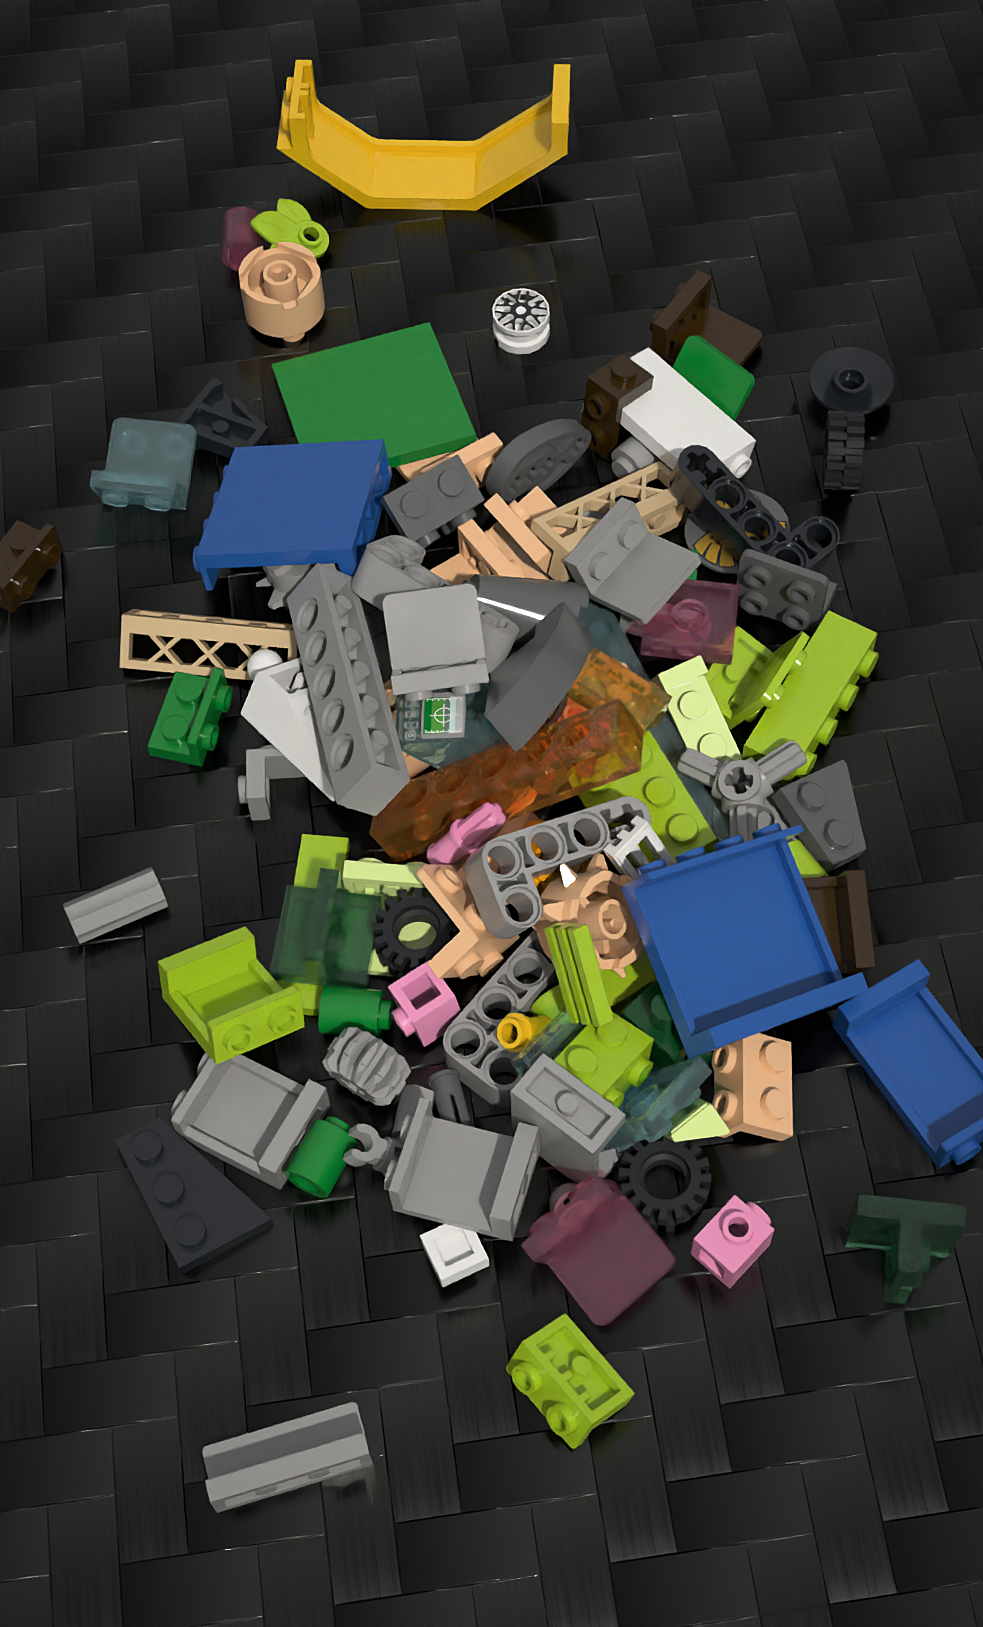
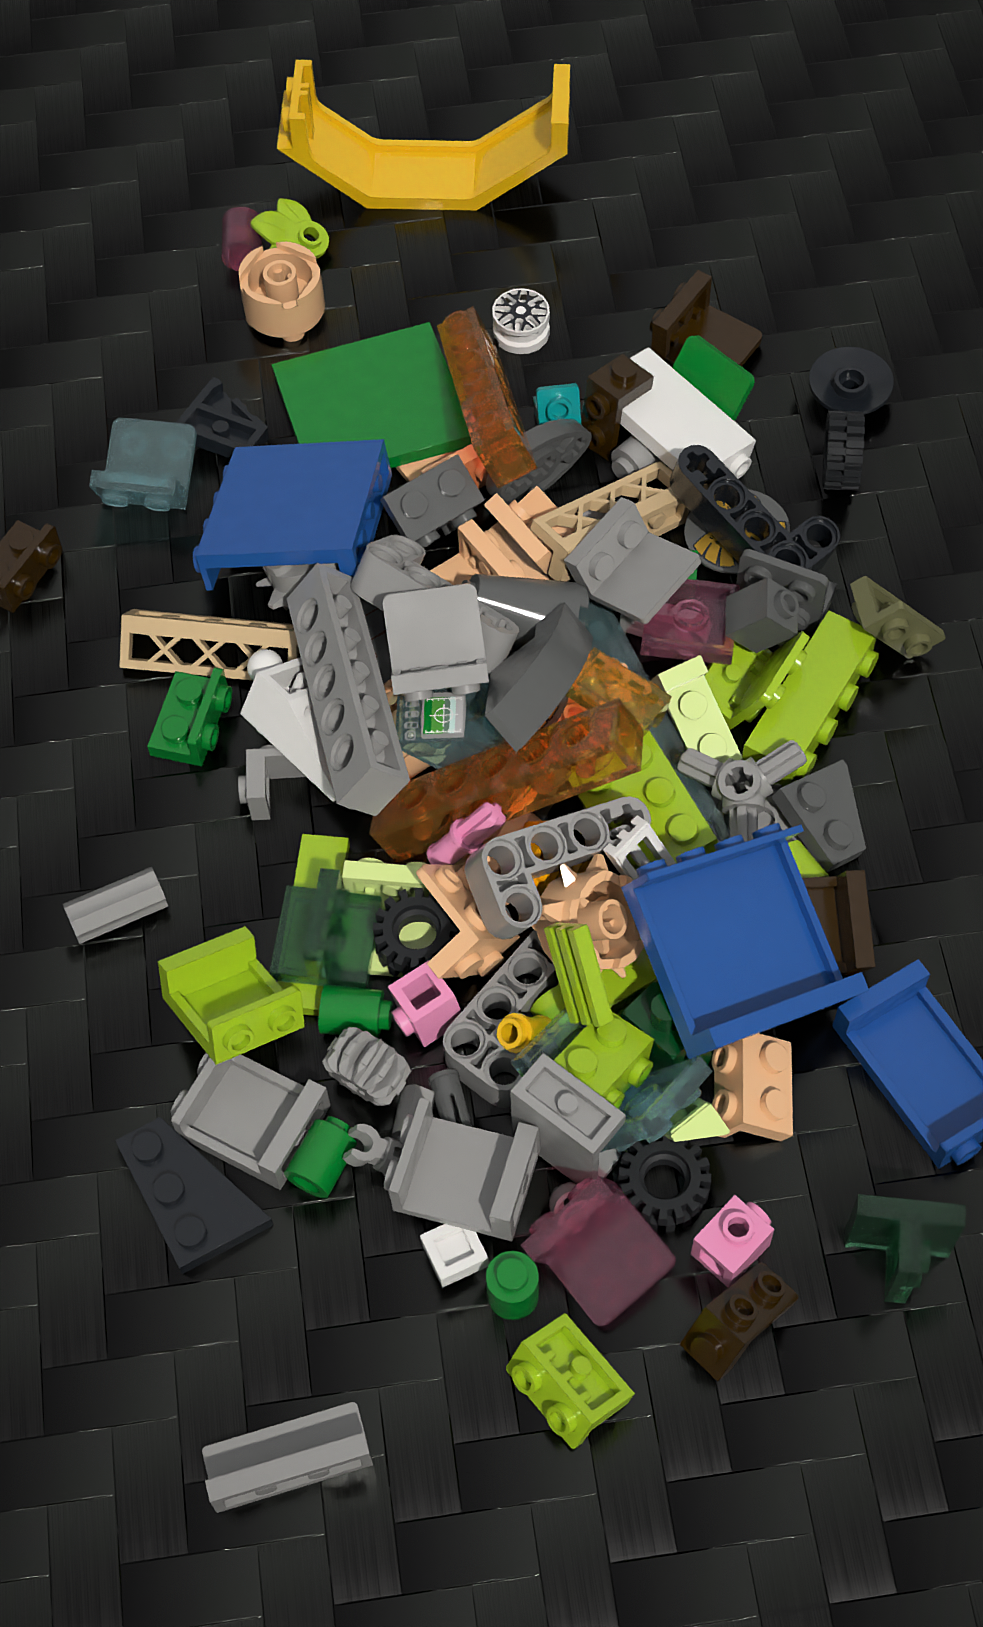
(486, 397): none -> clear orange brick
(512, 1285): none -> green brick
(557, 403): none -> teal bracket
(737, 1318): none -> dark brown bracket
(762, 615): none -> dark grey brick
(893, 620): none -> olive bracket

